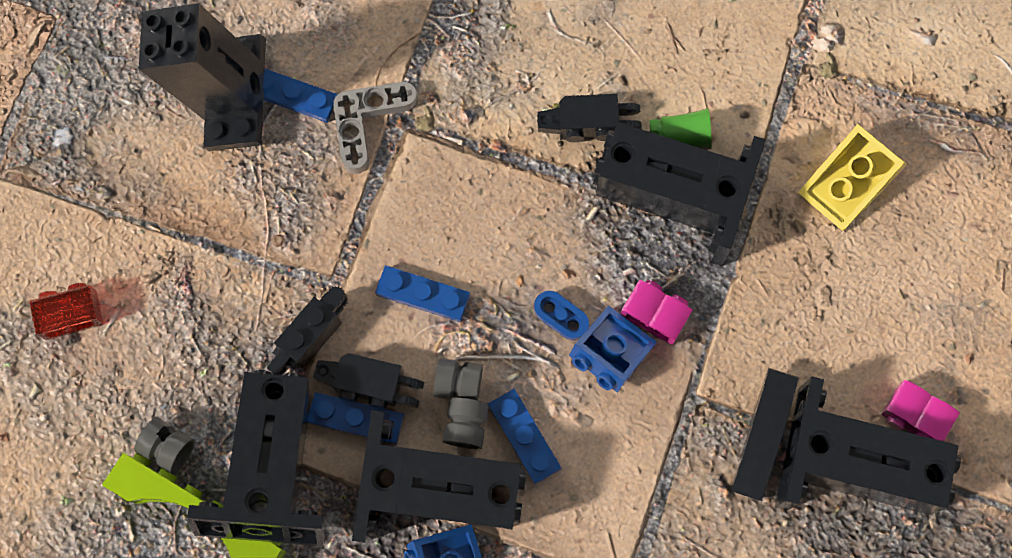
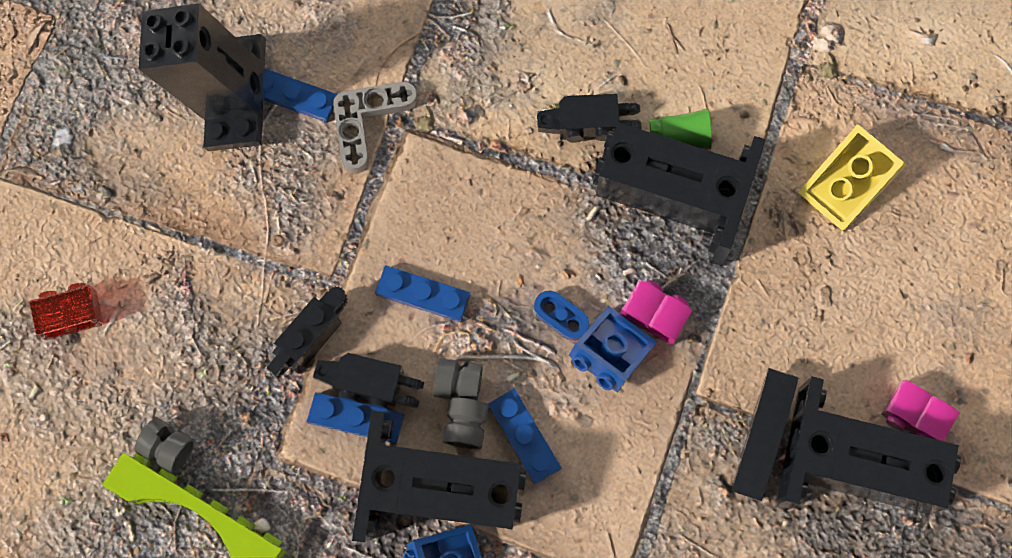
(265, 467): black brick -> none

